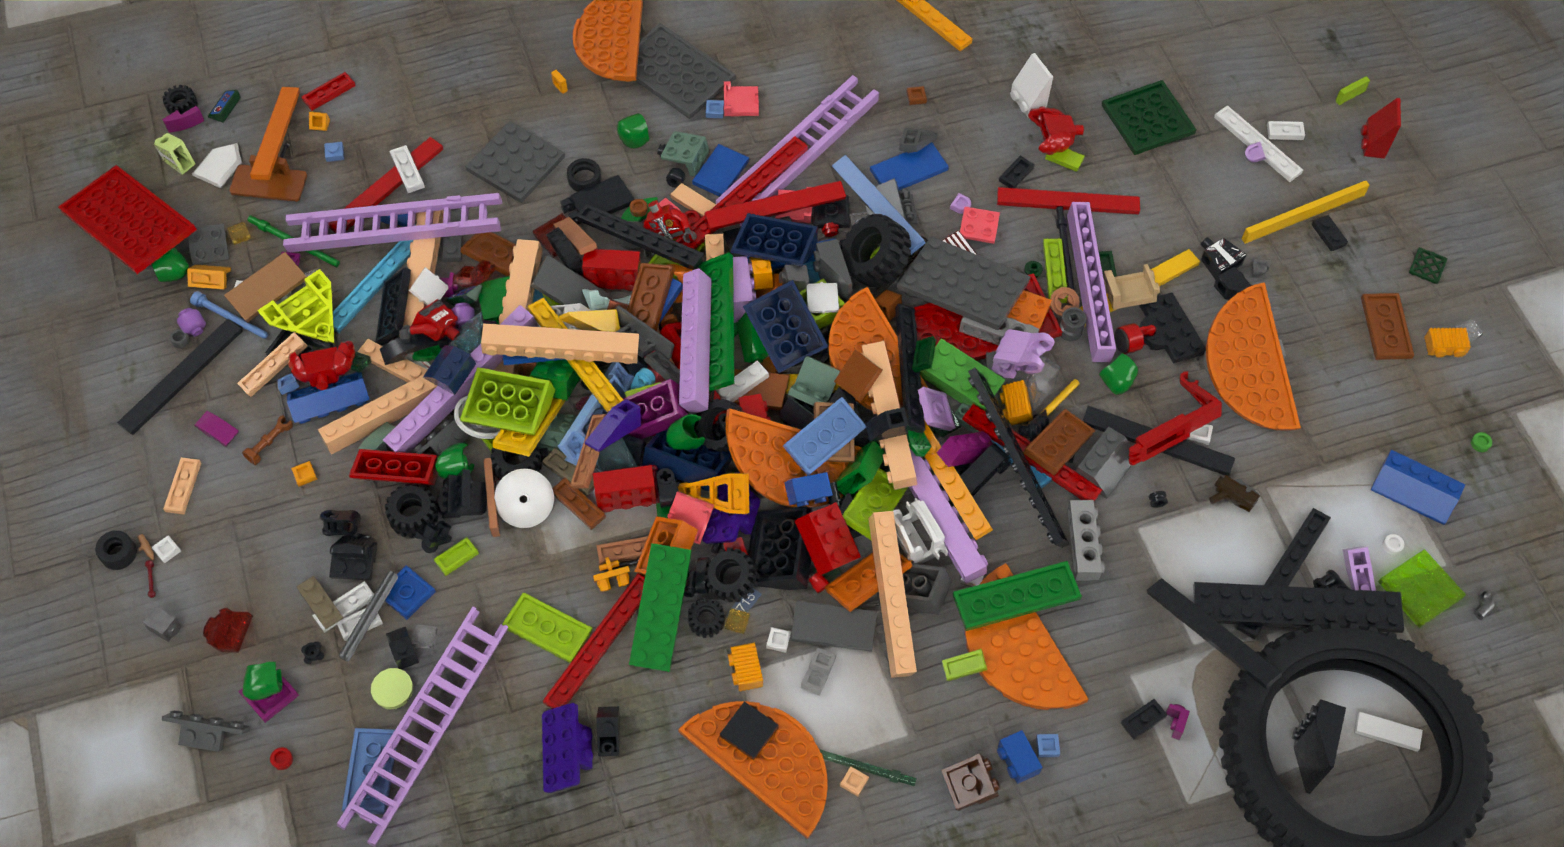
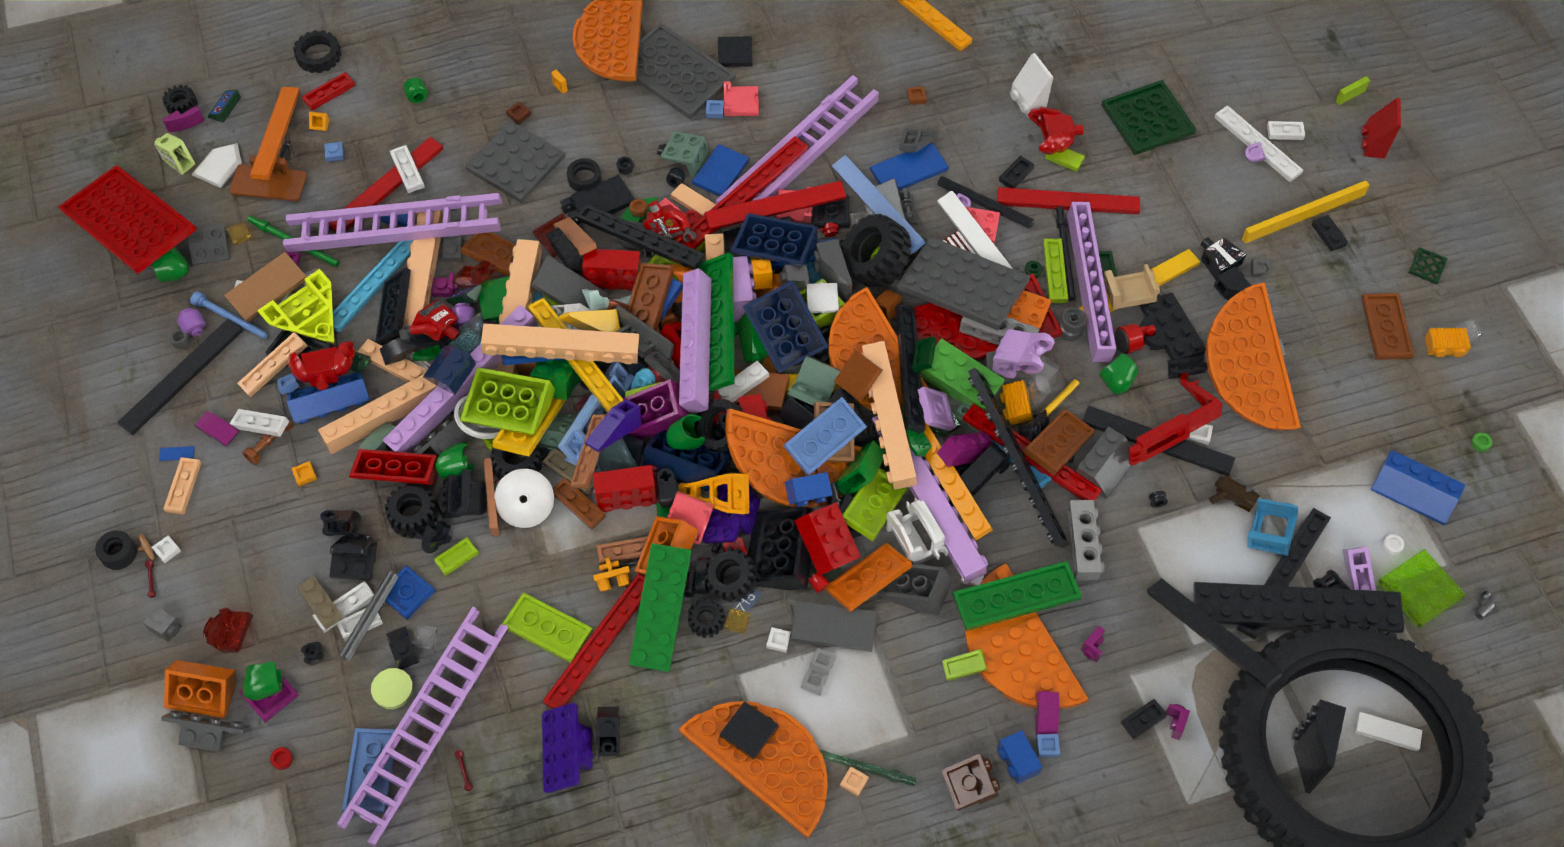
(176, 453): none -> blue sticker
(199, 688): none -> orange slope
(208, 276): light orange panel -> none
(259, 422): none -> white plate
(315, 38): none -> black tyre
(415, 90): none -> green head
(428, 287): white piece -> none
(459, 755): none -> dark red hinge
(518, 112): none -> copper plate
(625, 165): none -> black tile
(633, 131): green piece -> none
(735, 51): none -> black tile
(746, 667): light orange brick -> none
(888, 425): black slope -> none
(892, 594): light nougat brick -> none
(970, 229): none -> white tile
(986, 202): none -> black axle
(1047, 712): none -> magenta slope
(1061, 293): nougat gear -> none
(1091, 645): none -> magenta bracket
(1192, 365): none -> black hinge
(1270, 542): none -> dark azure window

